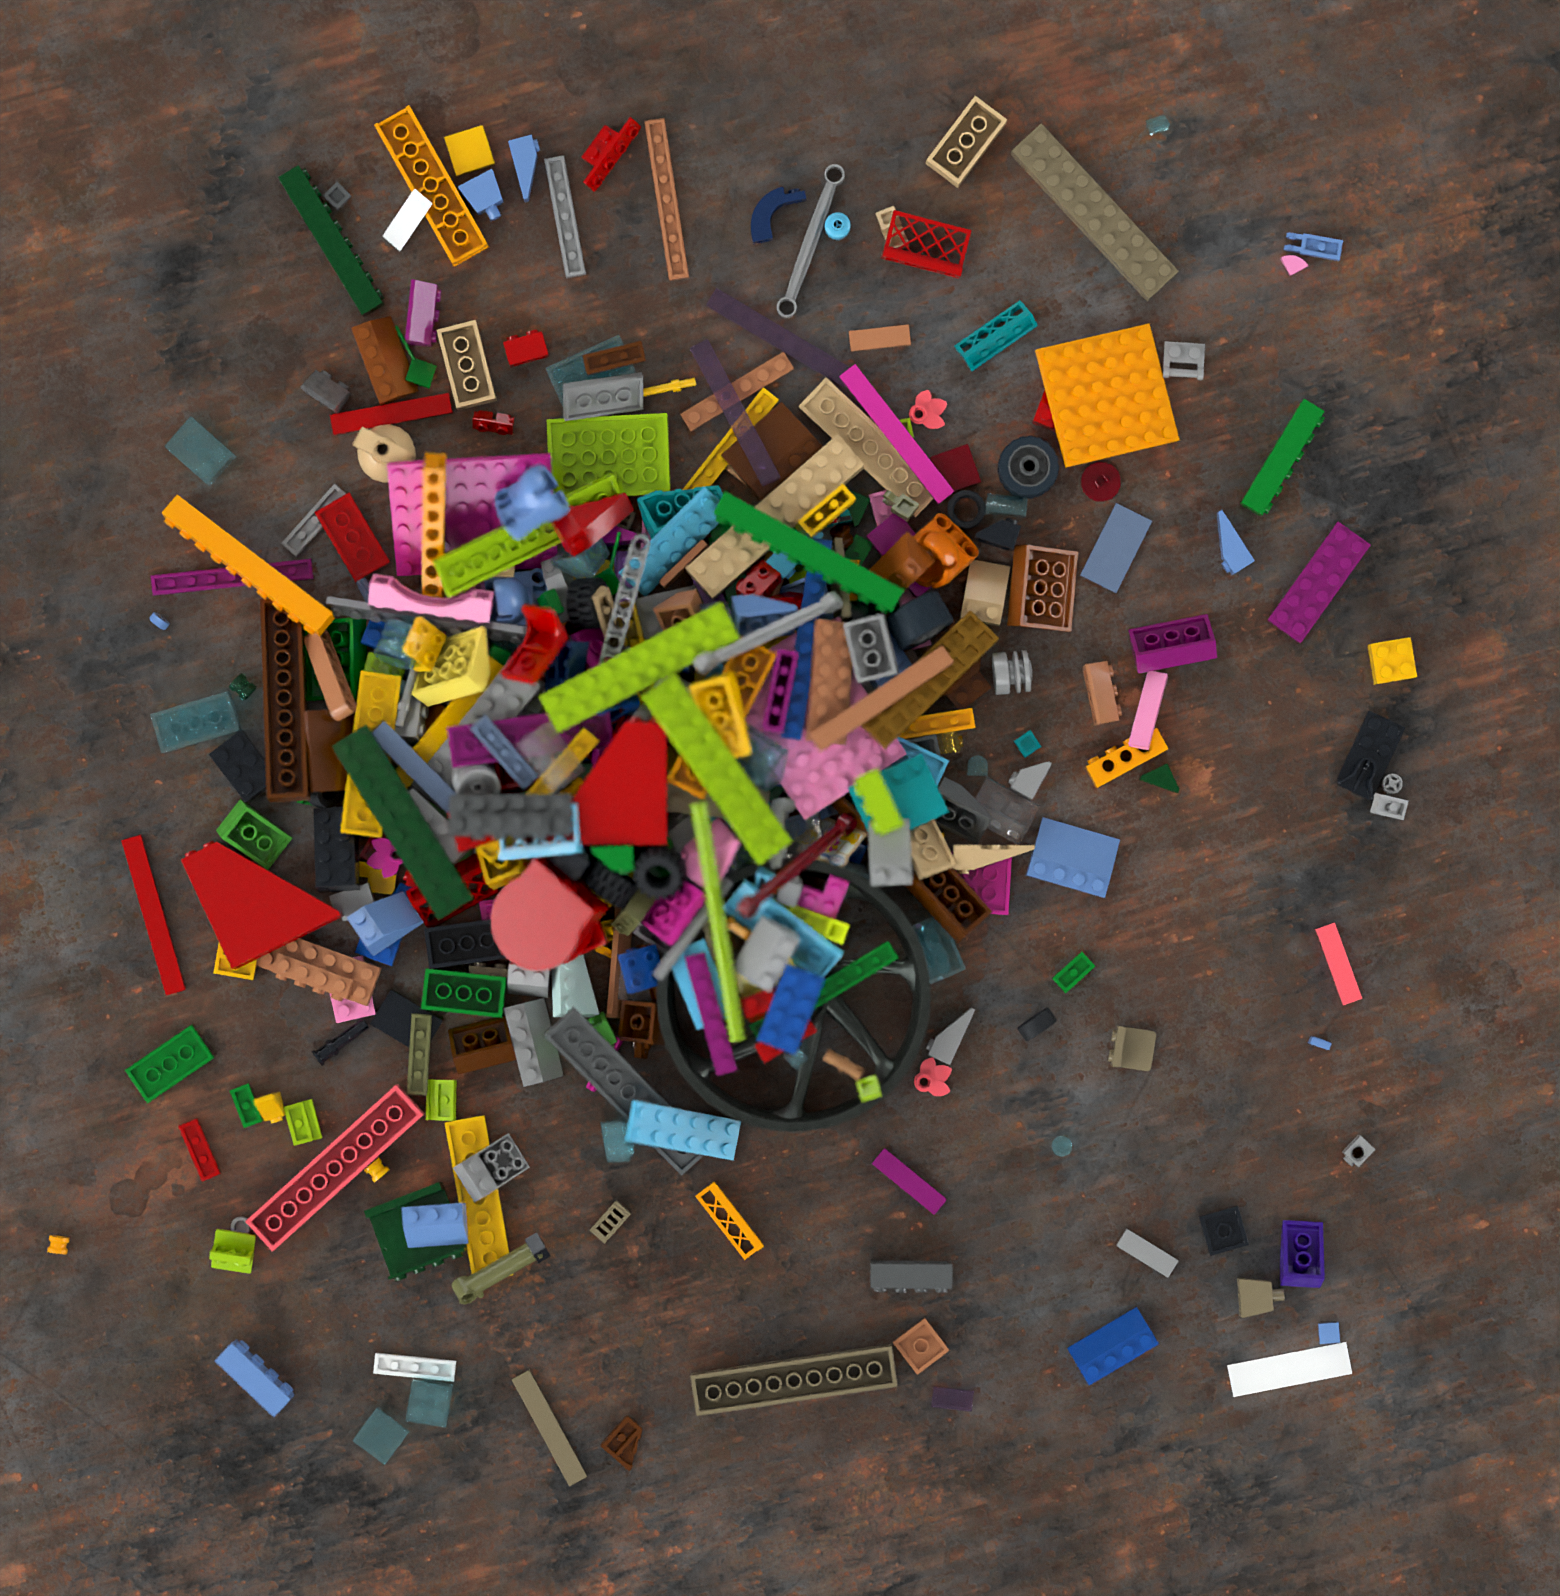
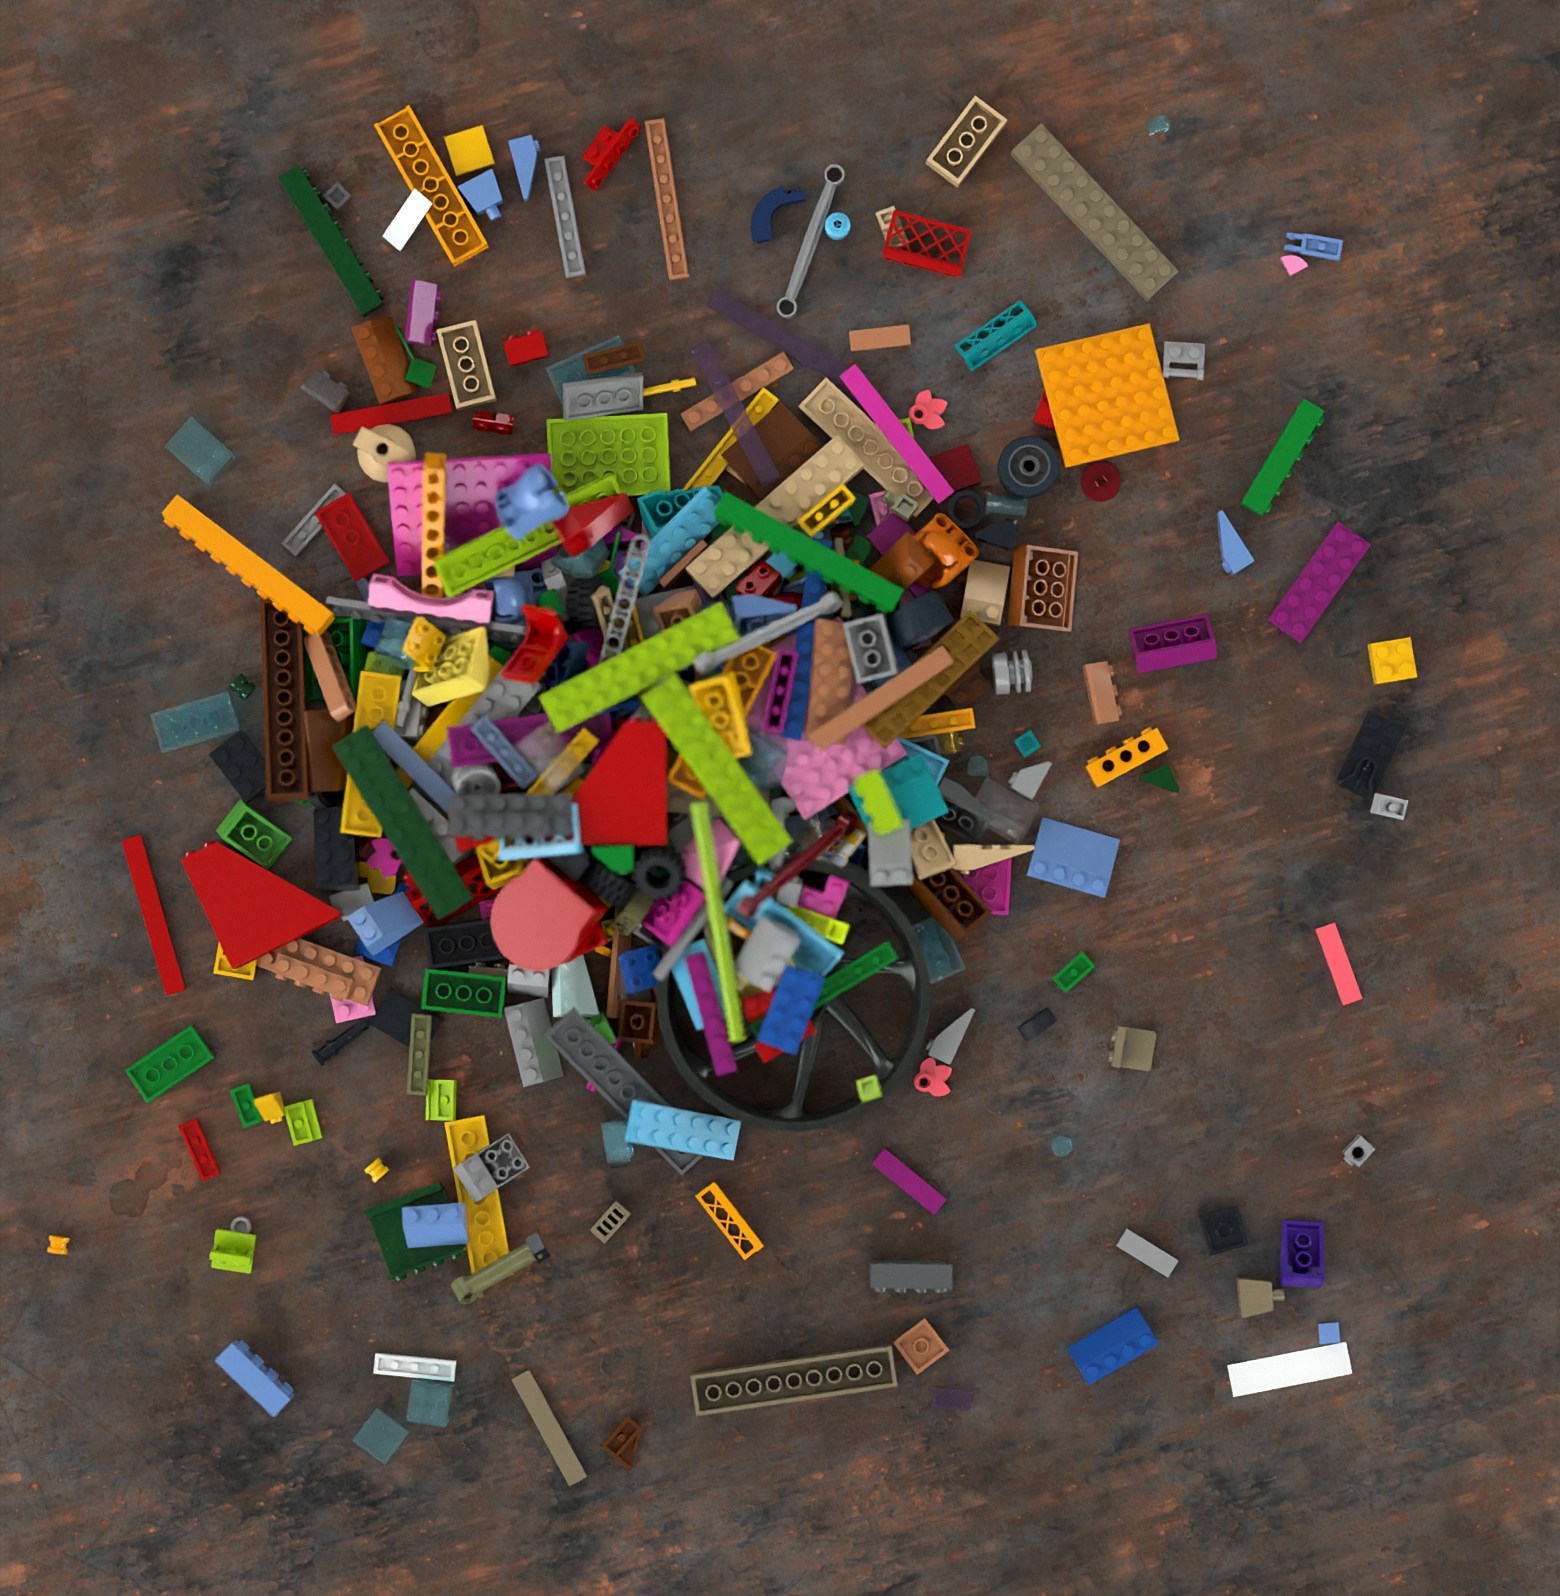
(159, 621): medium blue tile -> none
(221, 578): magenta tile -> none
(335, 1167): coral brick -> none
(481, 1045): reddish brown slope -> none
(796, 1060): clear light blue wheel -> none
(843, 1064): medium nougat pin -> none
(1116, 548): sand blue tile -> none
(1148, 710): bright pink tile -> none
(1319, 1042): medium blue tile -> none
(1394, 785): light grey wheel -> none

